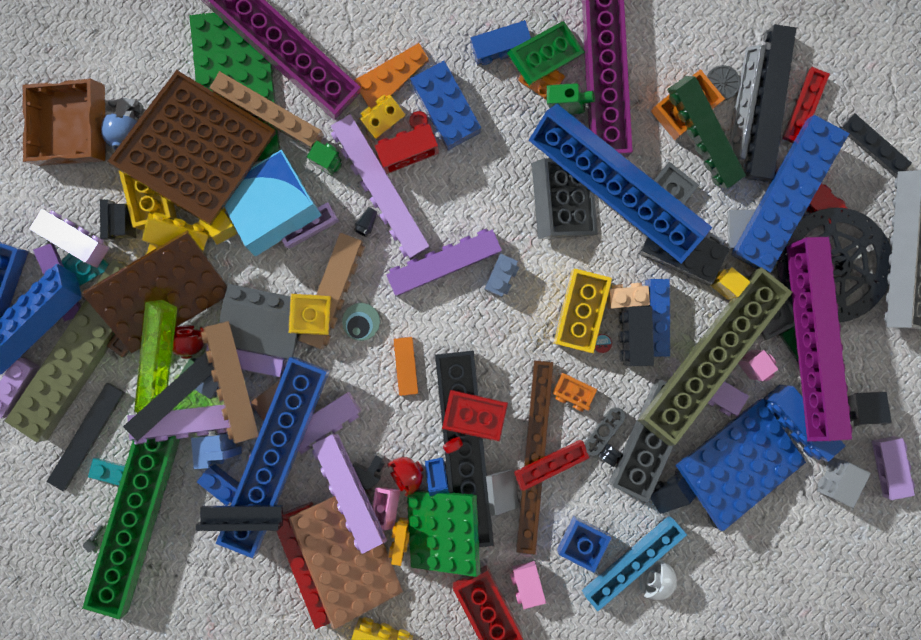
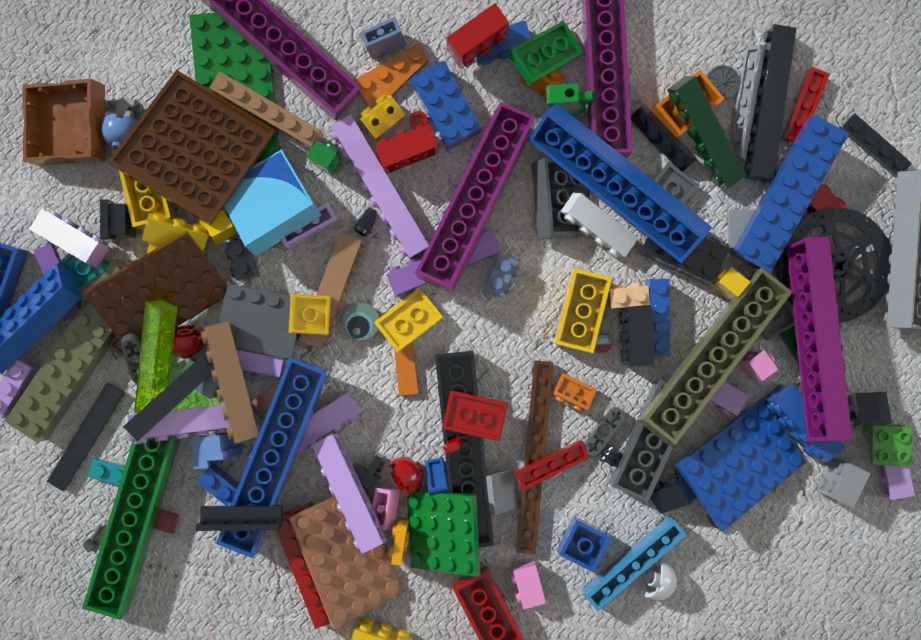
(128, 354): none -> dark grey beam
(166, 521): none -> clear red tile
(242, 261): none -> black brick
(383, 38): none -> sand blue brick
(408, 320): none -> yellow plate
(475, 198): none -> magenta brick
(477, 36): none -> red brick
(599, 225): none -> white brick
(662, 138): none -> black plate
(890, 444): none -> bright green bracket

